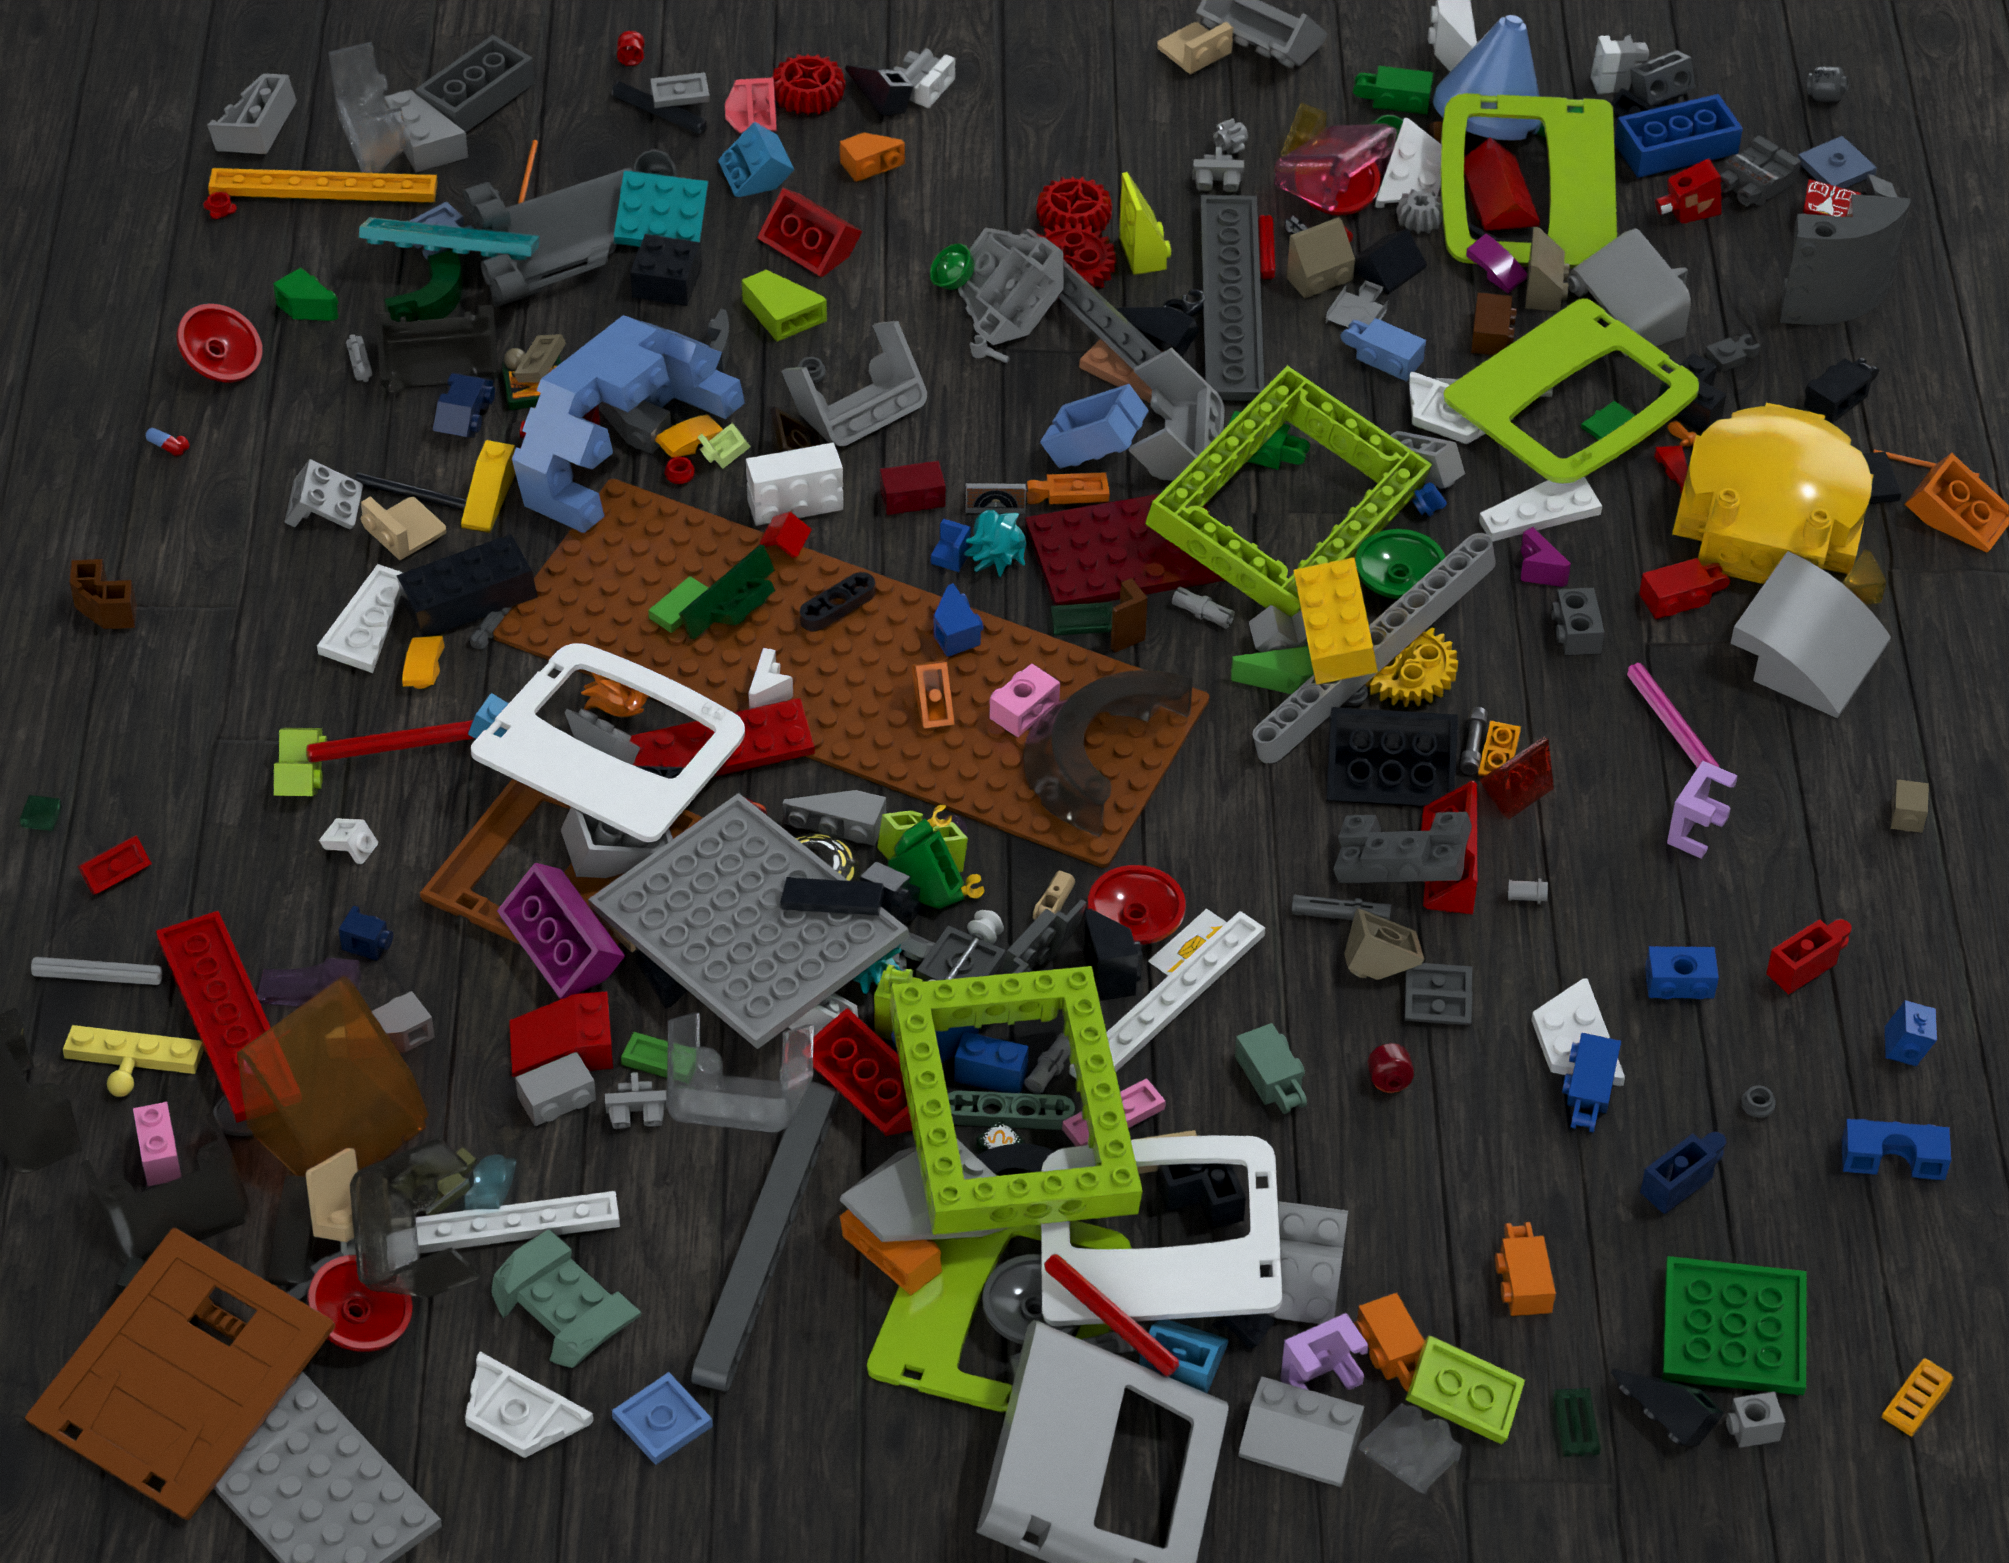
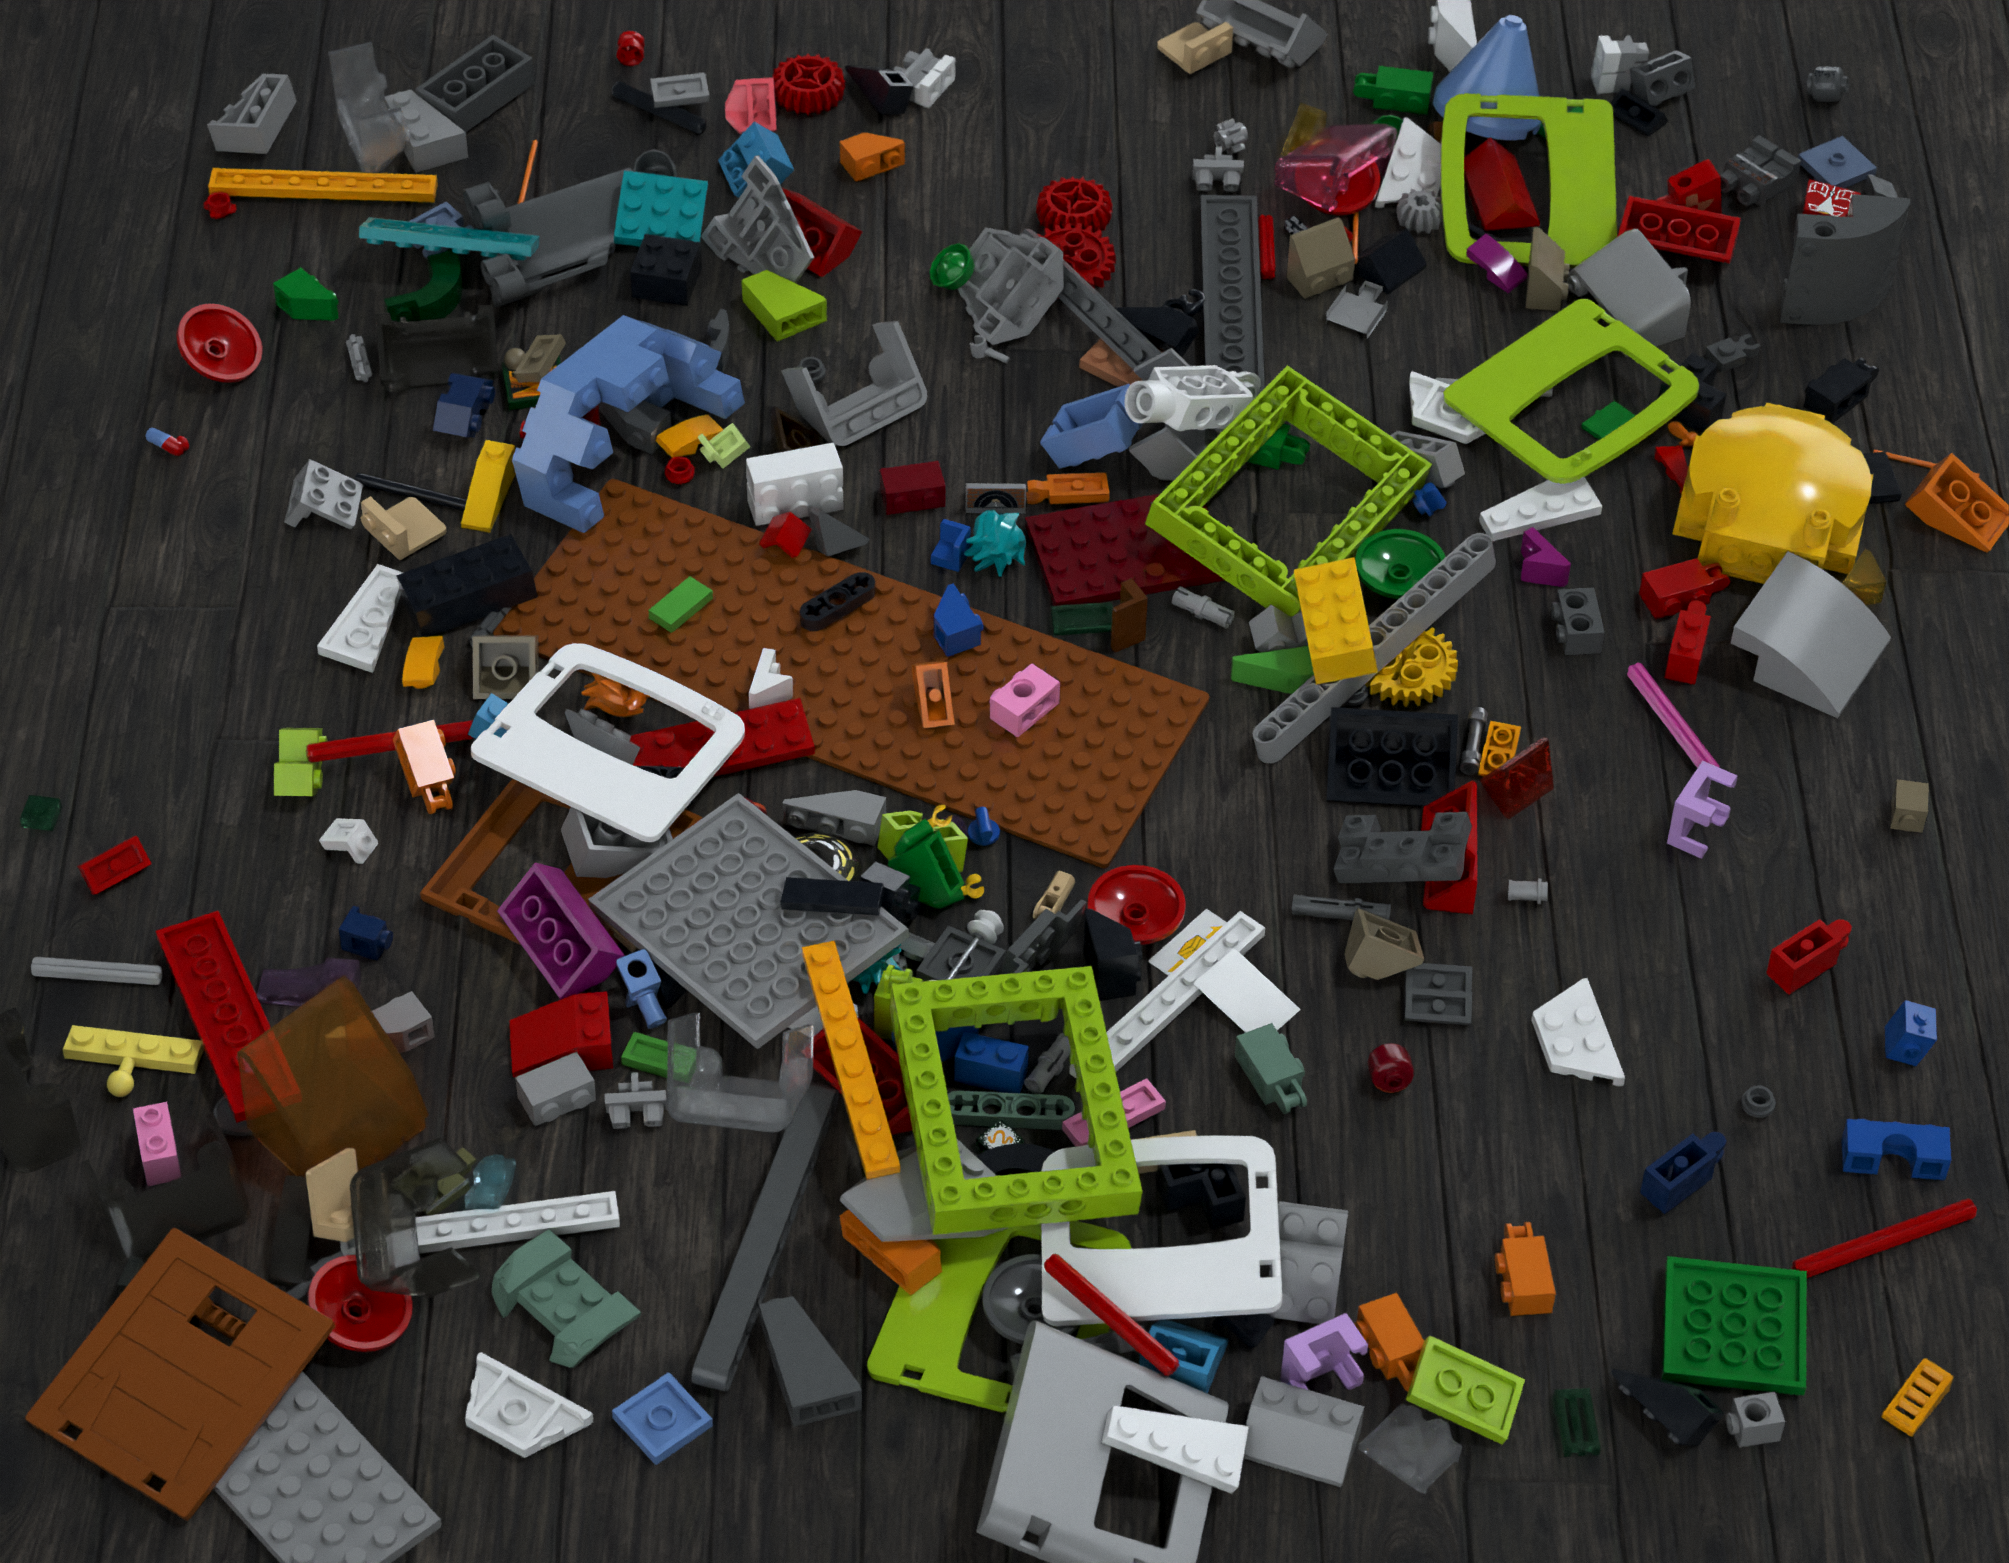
(103, 601): reddish brown brick -> none
(426, 763): none -> brick
(503, 664): none -> dark tan slope
(643, 989): none -> medium blue bracket
(732, 595): dark green bracket -> none
(761, 229): none -> light grey wedge
(807, 1367): none -> dark grey slope
(832, 535): none -> dark grey slope
(851, 1060): none -> light orange plate
(983, 830): none -> blue plate
(1055, 749): clear smoke windscreen -> none
(1140, 231): neon yellow slope -> none
(1186, 1445): none -> white wing
(1191, 397): none -> white brick
(1245, 993): none -> white sticker
(1355, 235): none -> orange axle
(1385, 347): medium blue brick -> none
(1492, 323): reddish brown brick -> none
(1592, 1077): blue brick -> none
(1678, 135): blue brick -> none
(1681, 972): blue brick -> none
(1682, 229): none -> red slope
(1688, 643): none -> red brick
(1886, 1238): none -> red axle

